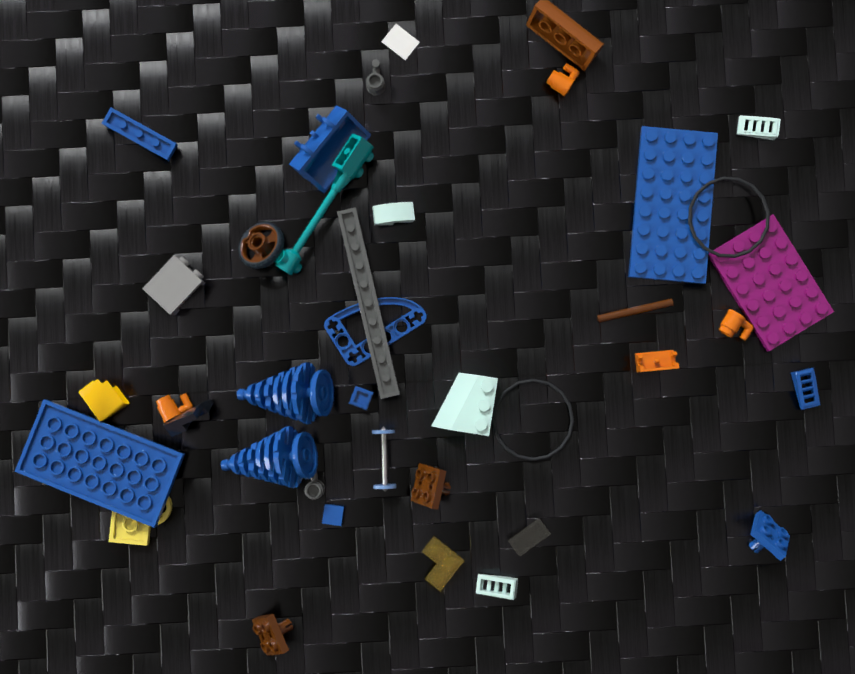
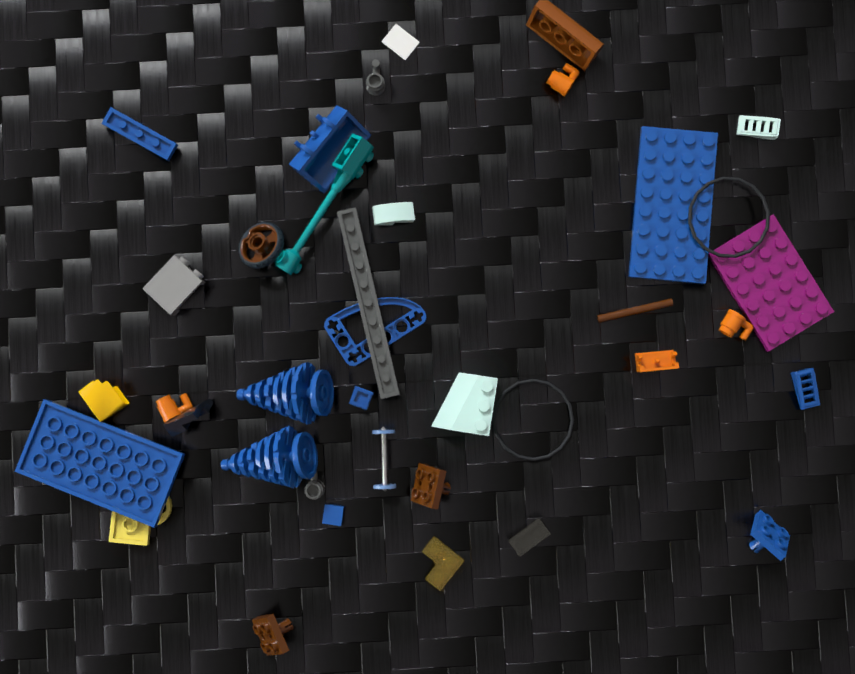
(496, 593): light aqua slope -> none

